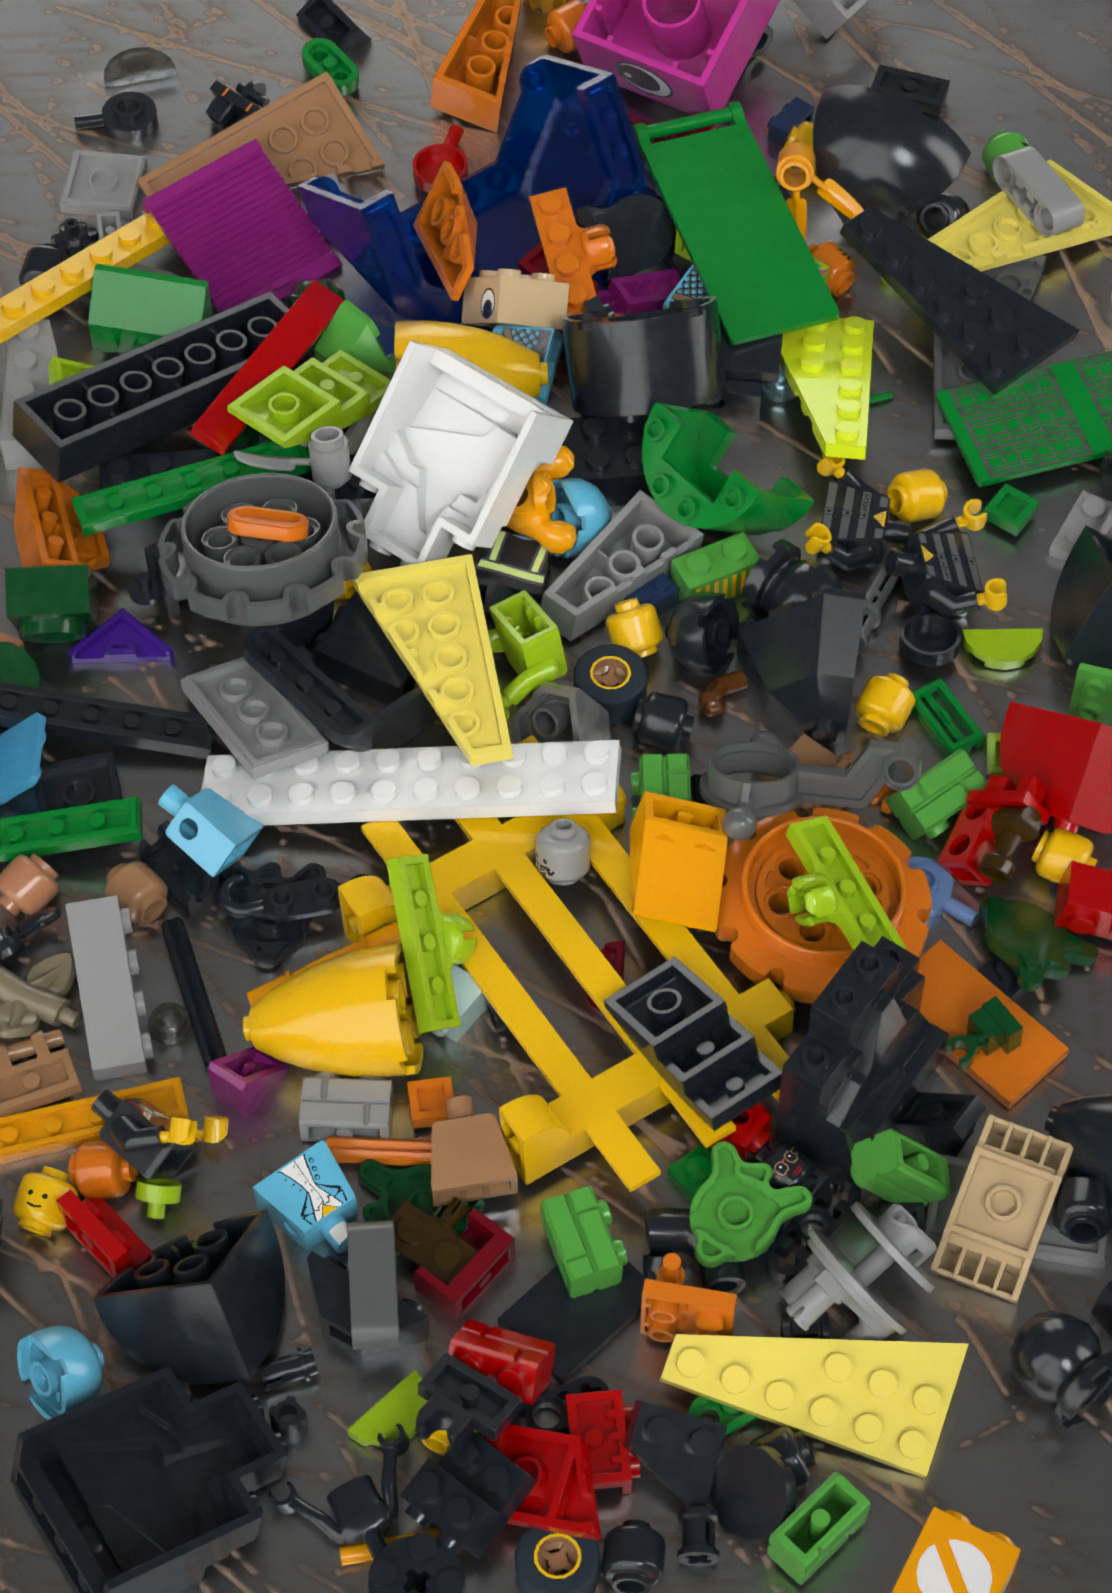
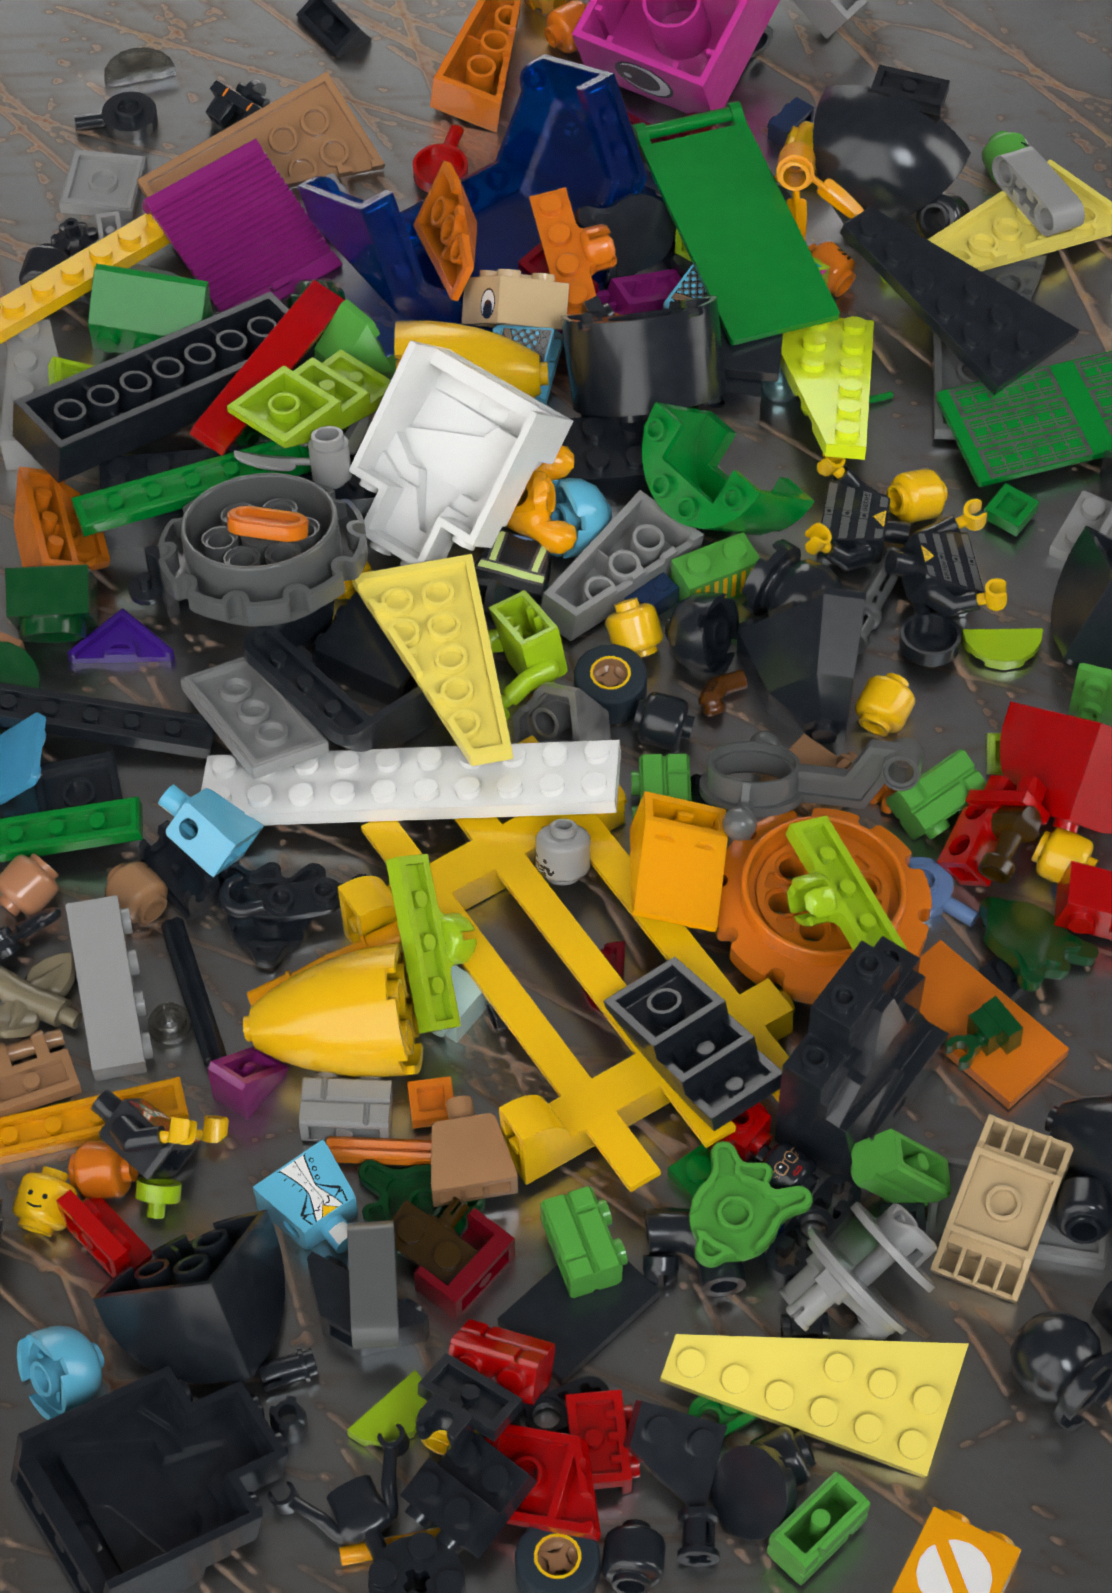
(324, 55): green plate -> none
(675, 1308): orange plate -> none
(941, 1120): black slope -> none
(975, 735): green tile -> none

